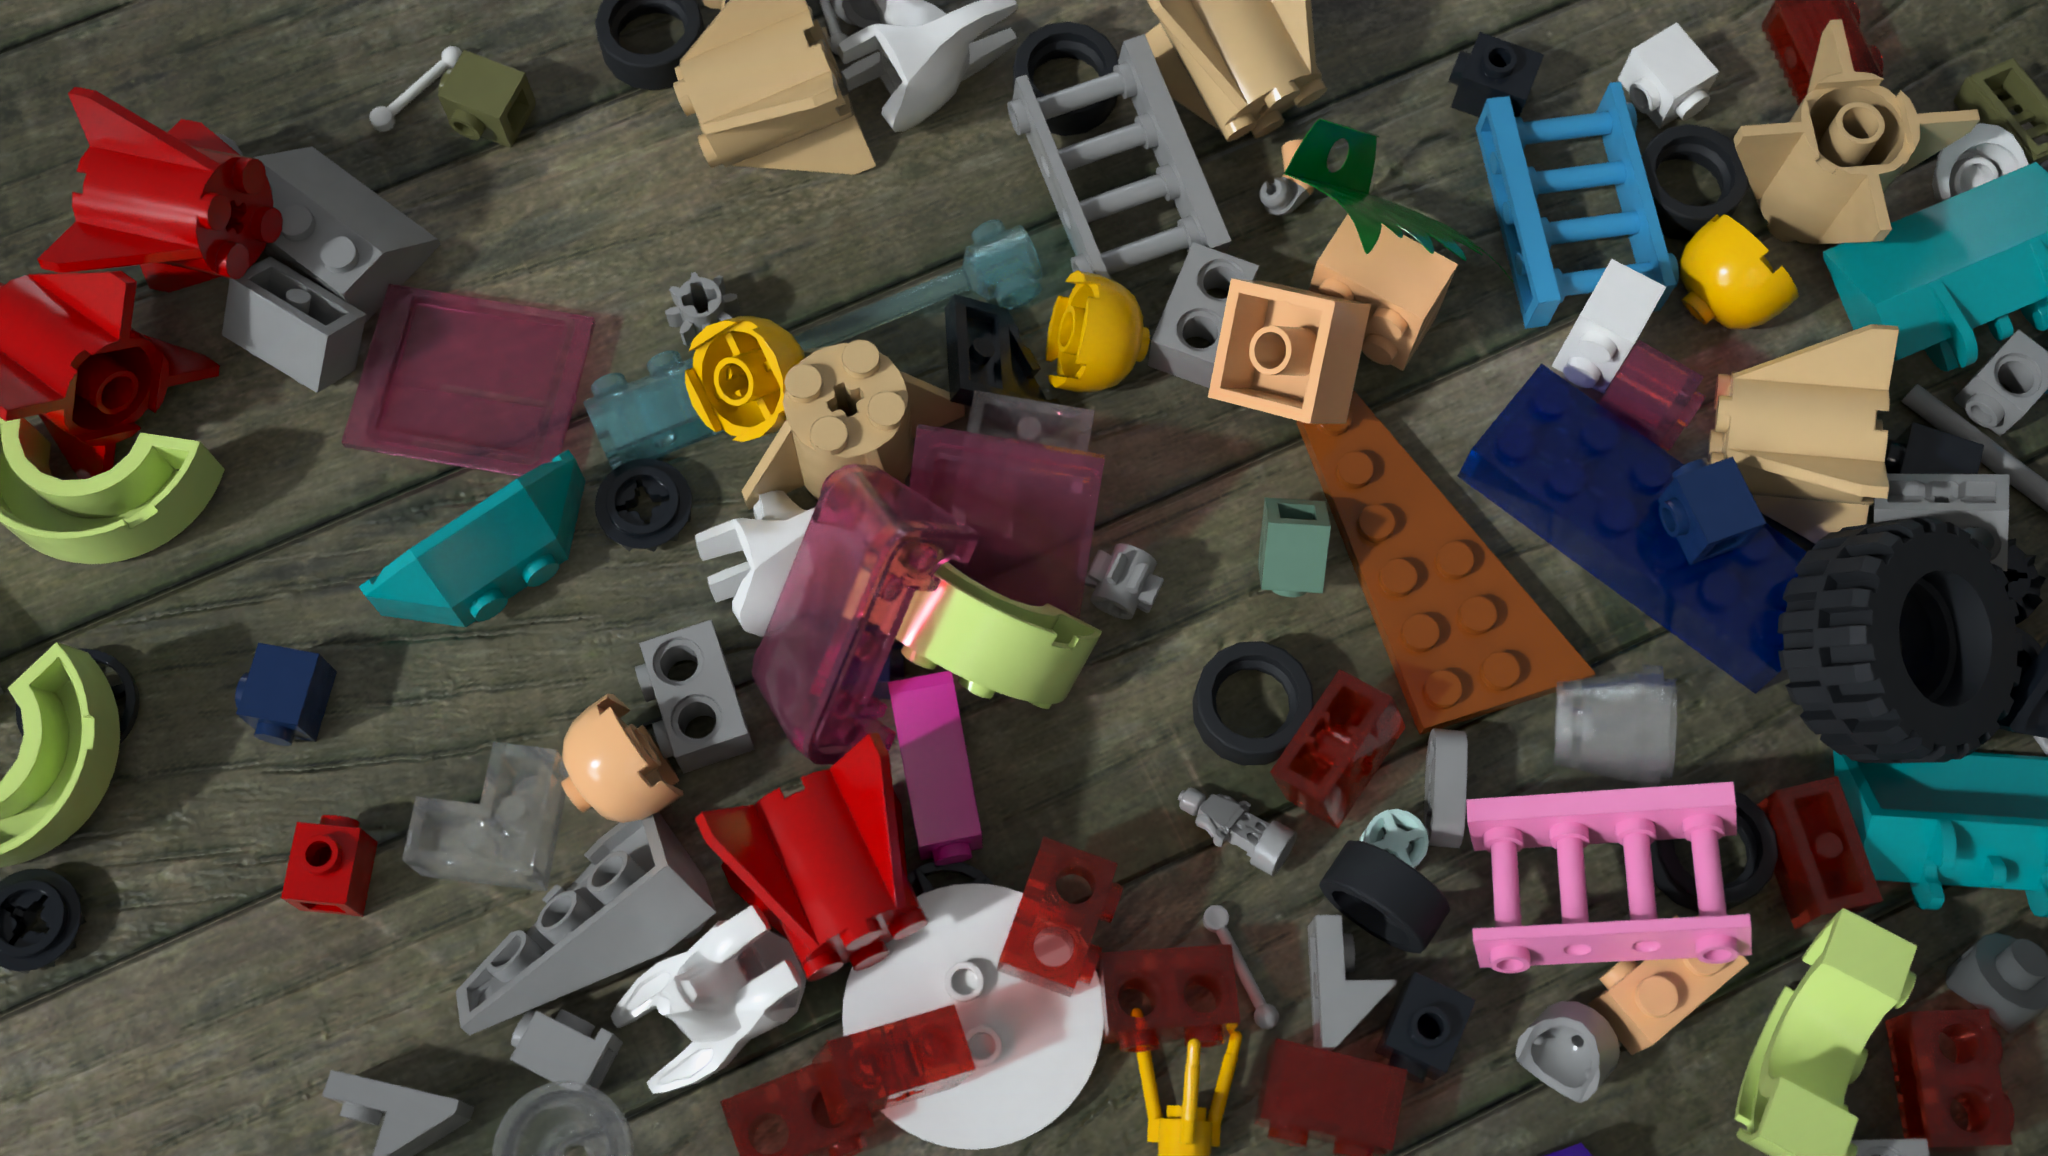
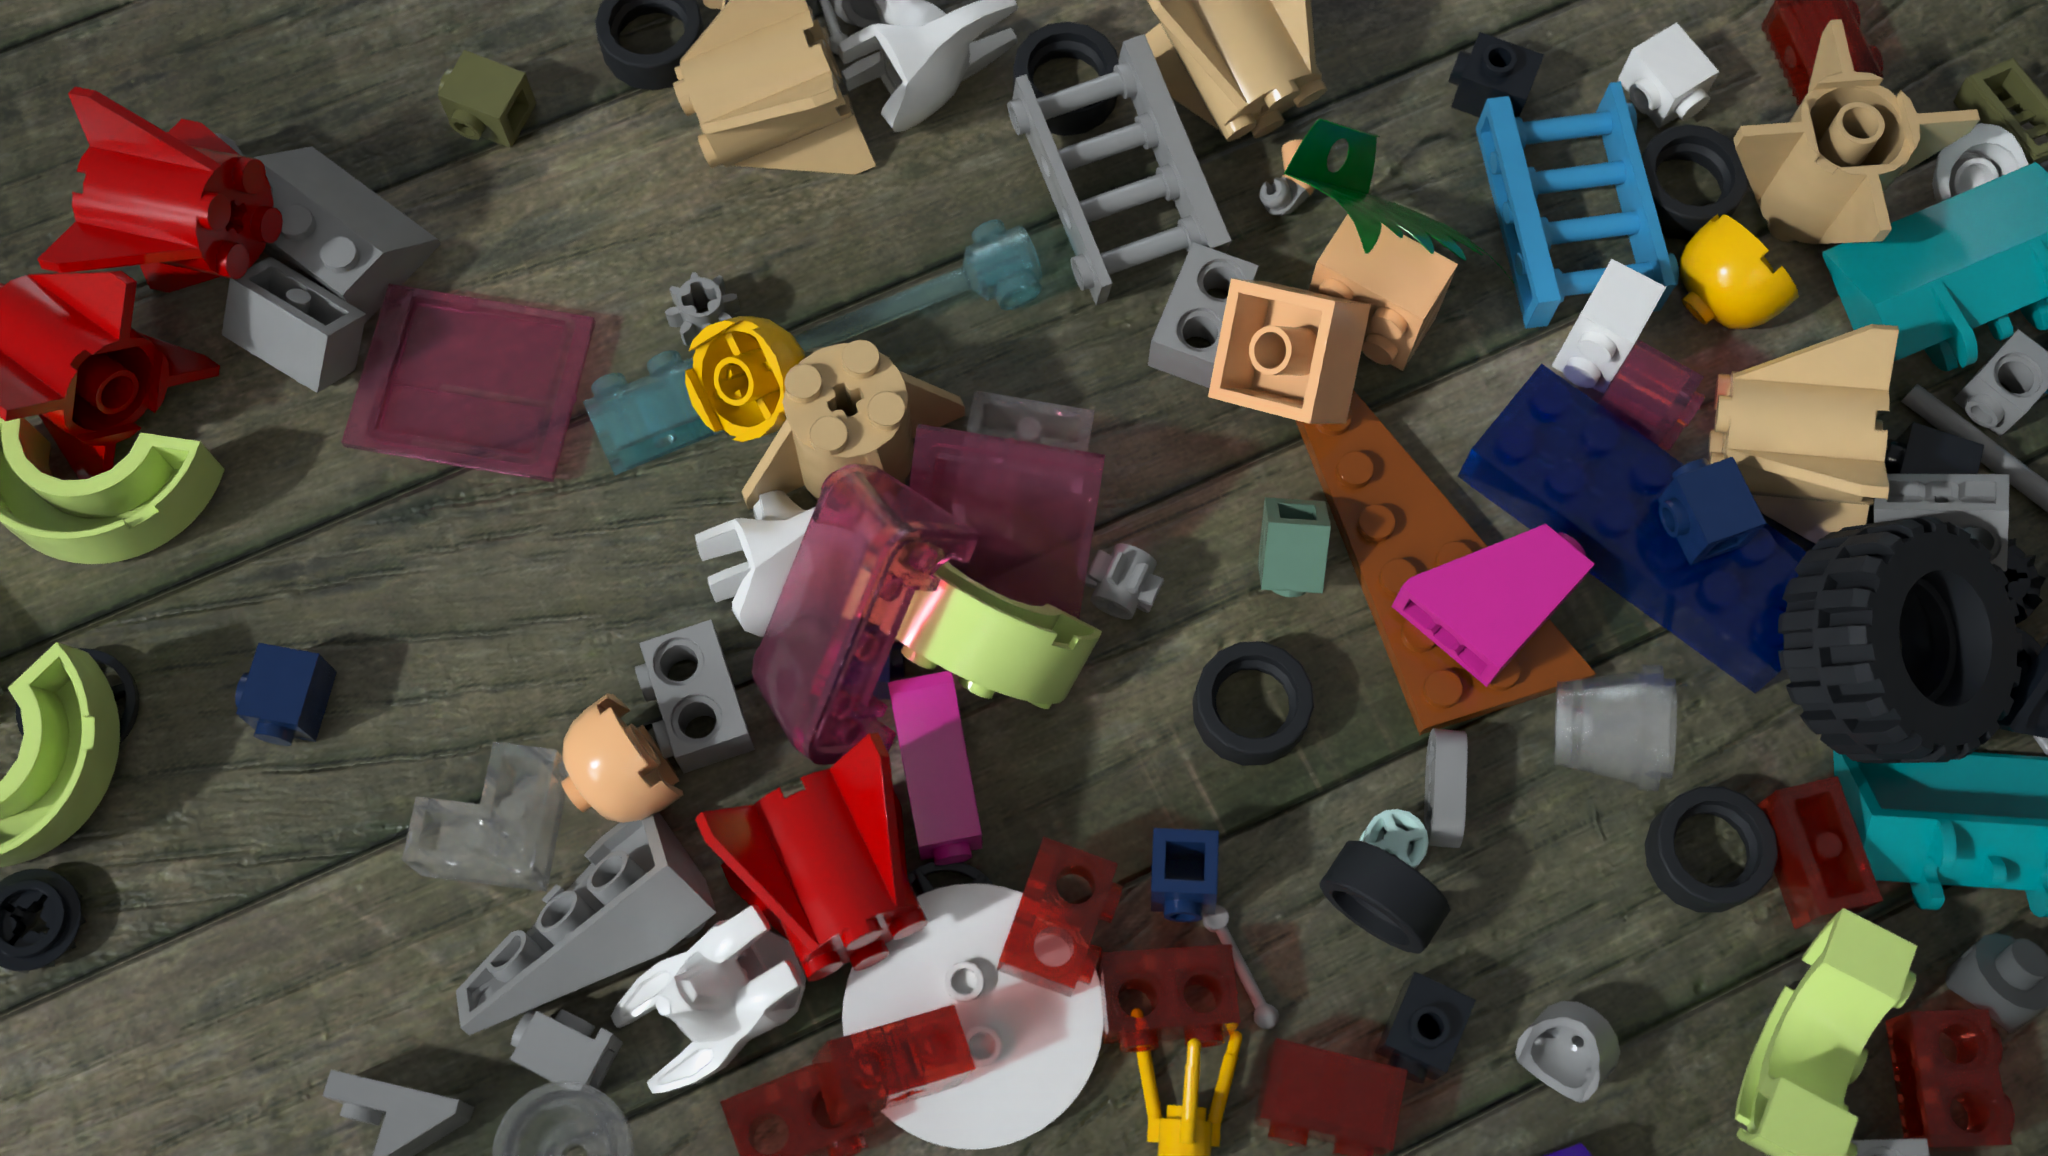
(330, 867): red brick -> none
(383, 117): white hinge -> none
(487, 552): teal wedge -> none
(621, 492): black gear -> none
(987, 353): black wing -> none
(1095, 334): yellow cylinder -> none
(1184, 873): none -> dark blue brick
(1231, 822): light grey piece -> none
(1337, 1002): light grey slope -> none
(1338, 748): clear red brick -> none
(1494, 598): none -> dark pink slope
(1597, 817): bright pink fence -> none
(1654, 995): light nougat brick -> none

